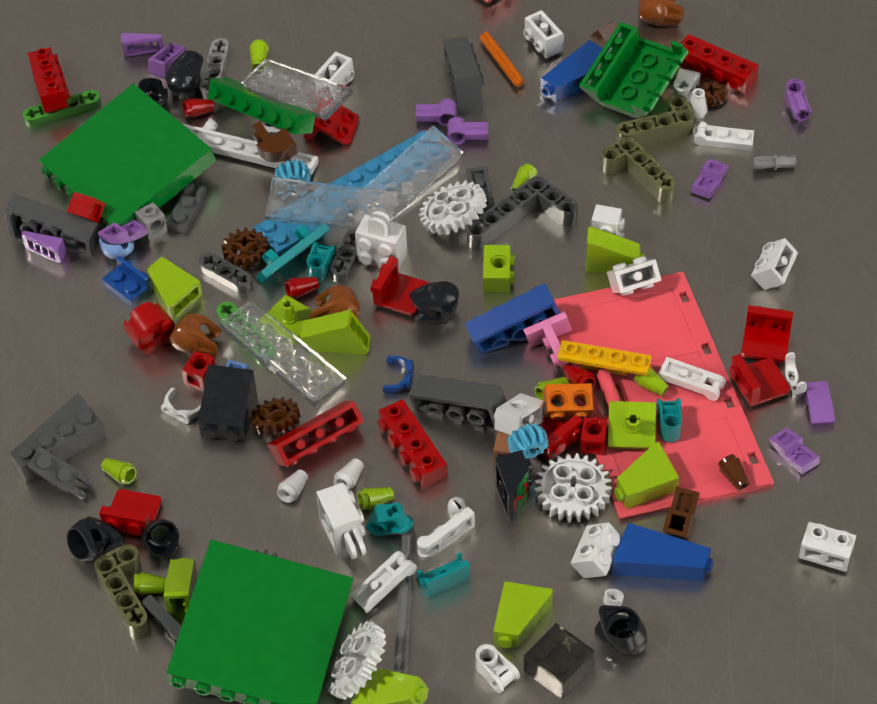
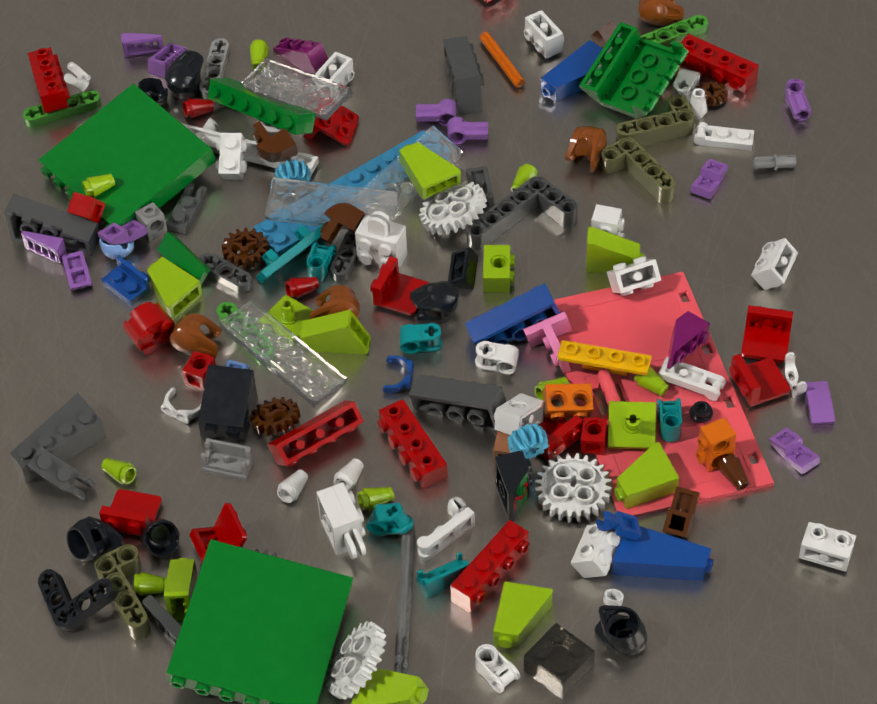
(72, 606): none -> black beam
(76, 270): none -> medium lavender slope
(82, 79): none -> white cap
(97, 184): none -> lime cone
(180, 255): none -> green tile
(225, 530): none -> red bracket
(227, 459): none -> light grey hinge
(231, 156): none -> white brick
(304, 54): none -> magenta slope
(340, 216): none -> reddish brown brick
(383, 581): white plate -> none
(418, 338): none -> teal piece
(428, 170): none -> lime slope
(463, 268): none -> black slope
(490, 566): none -> red brick
(499, 357): none -> white piece
(579, 375): red cone -> none
(587, 142): none -> dark orange helmet
(623, 523): none -> blue plate
(687, 335): none -> magenta slope
(694, 26): none -> bright green beam
(701, 412): none -> black plate
(715, 442): none -> orange brick

